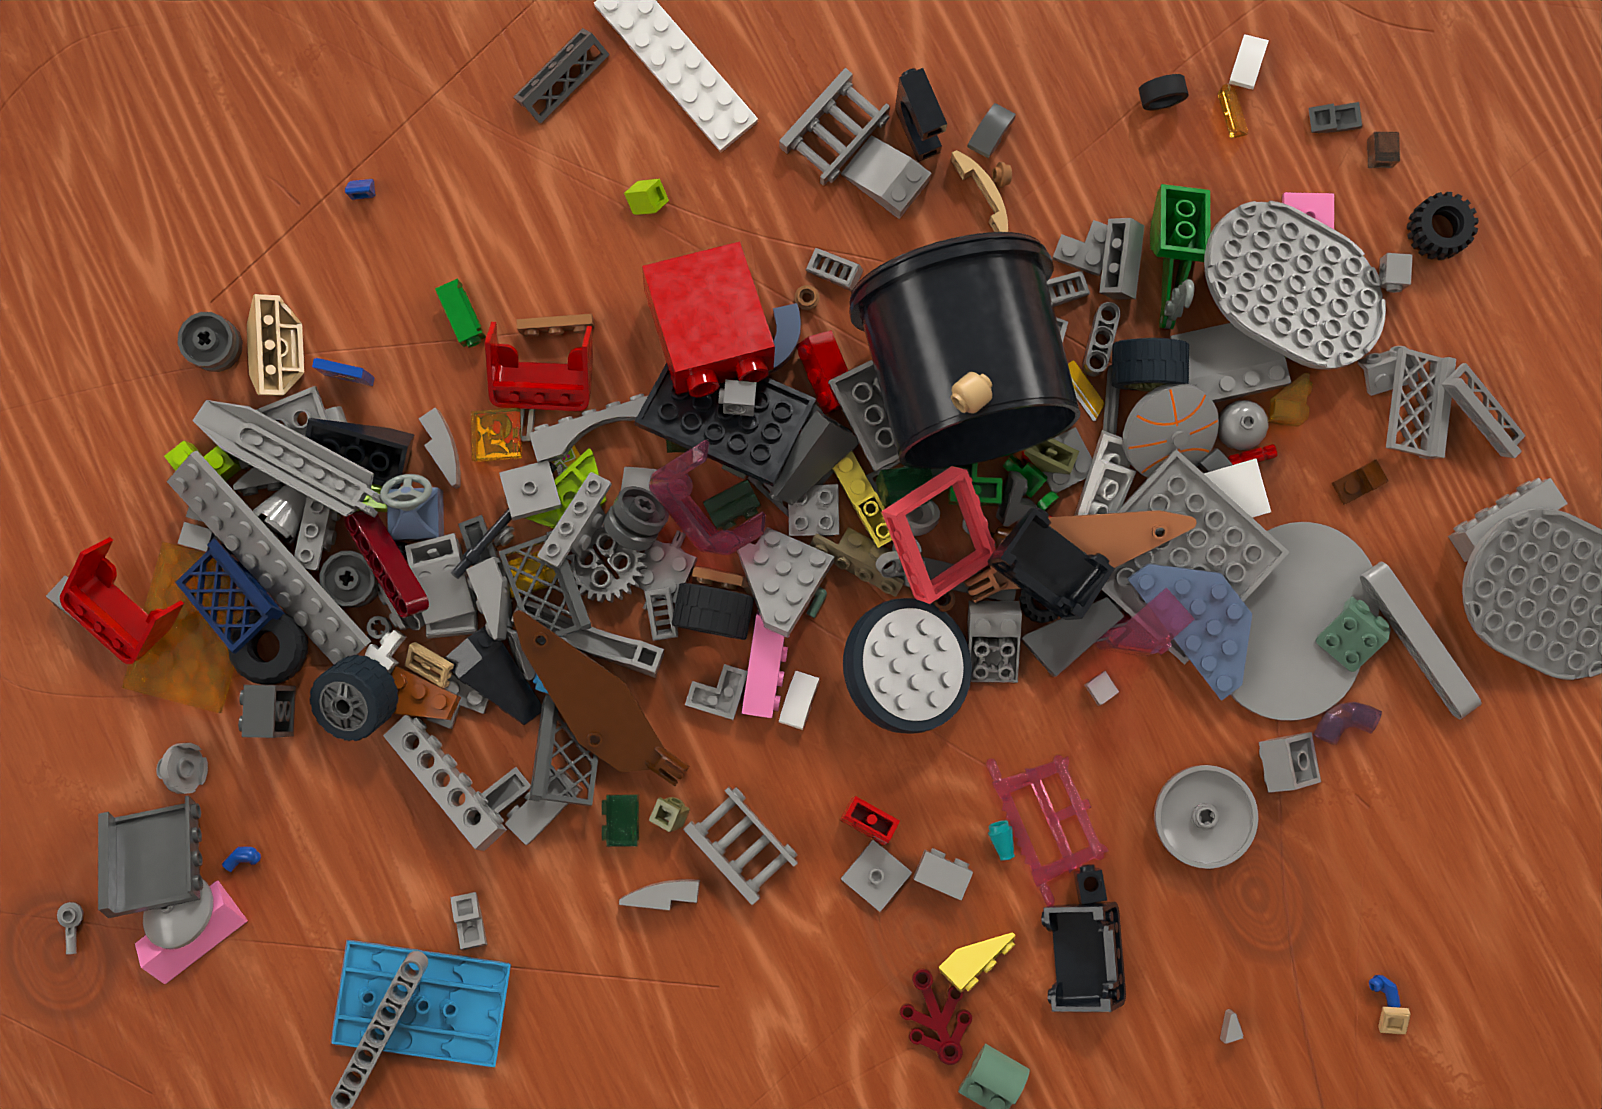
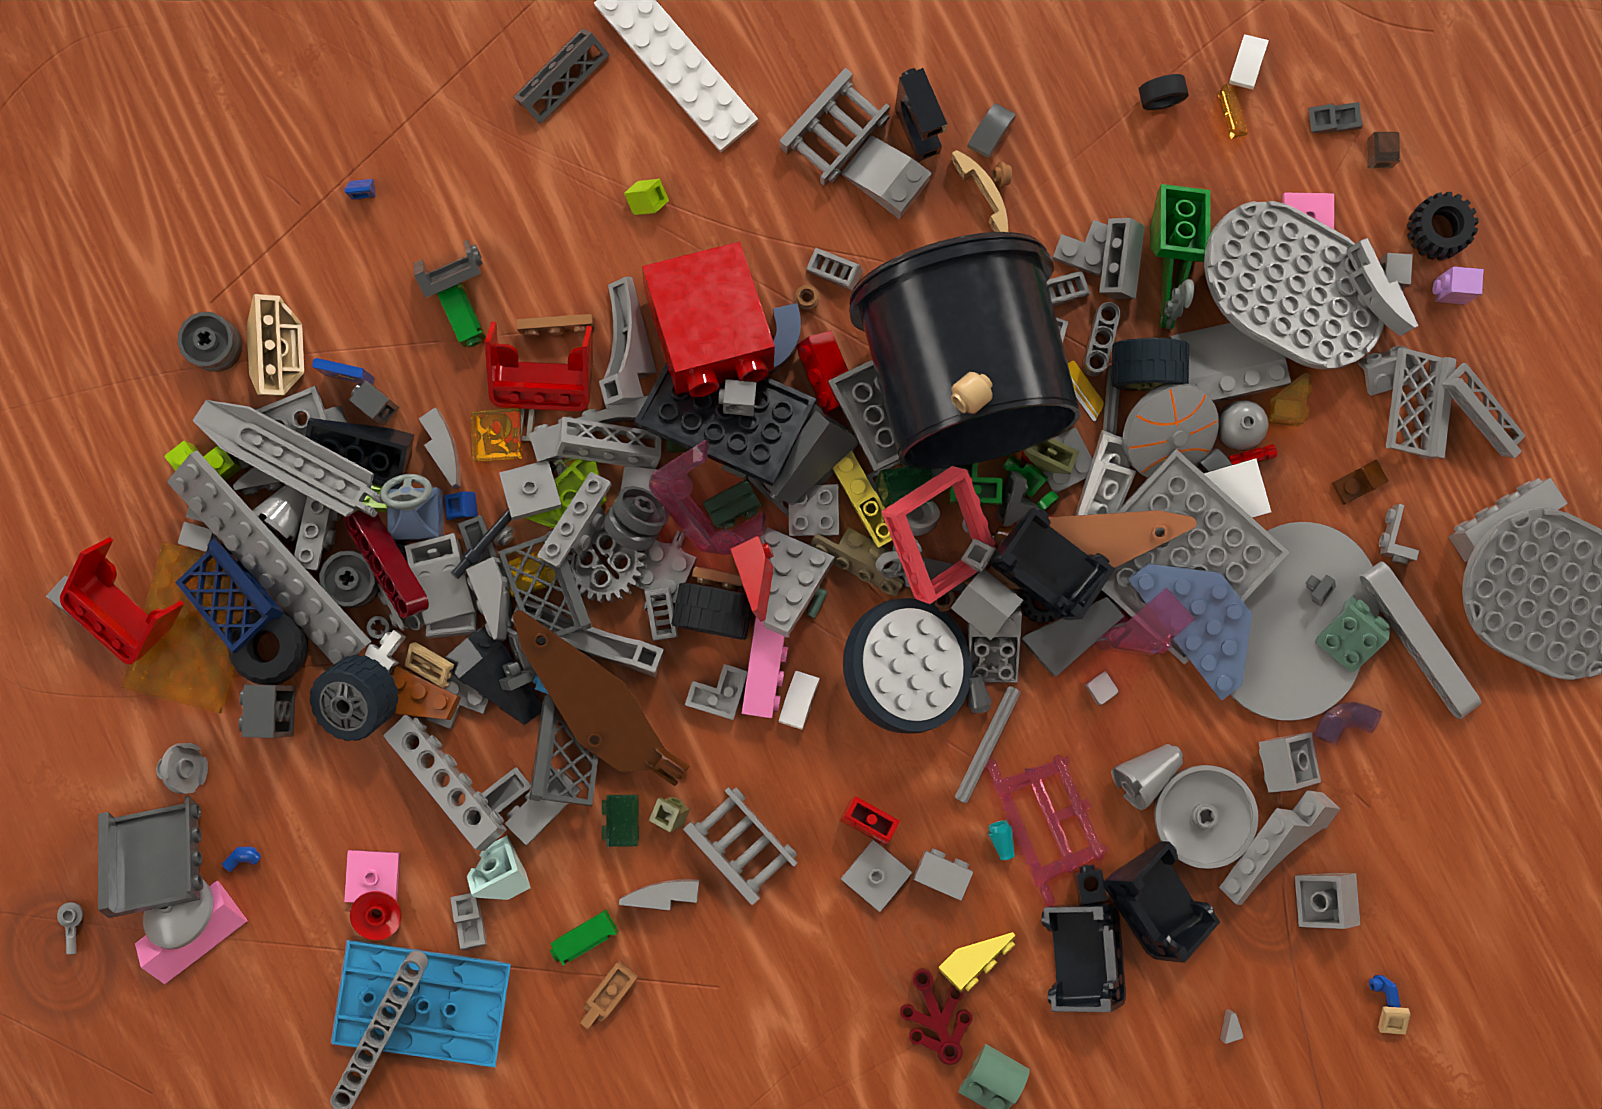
(371, 872): none -> bright pink plate
(372, 925): none -> red dish
(373, 402): none -> dark grey brick
(450, 274): none -> dark grey panel
(460, 505): none -> blue slope
(498, 873): none -> light aqua slope
(515, 676): none -> dark grey tile
(583, 938): none -> green window
(608, 994): none -> medium nougat hinge
(609, 449): none -> light grey fence
(631, 351): none -> light grey arch
(756, 573): none -> slope
(978, 555): none -> light grey slope
(978, 697): none -> dark grey cone
(986, 604): none -> light grey slope
(987, 744): none -> light grey axle
(1147, 774): none -> light grey cone
(1159, 905): none -> black windscreen
(1276, 840): none -> light grey arch
(1320, 589): none -> dark grey tile
(1327, 900): none -> light grey slope
(1382, 297): none -> light grey slope
(1399, 553): none -> light grey bracket
(1458, 285): none -> lavender brick

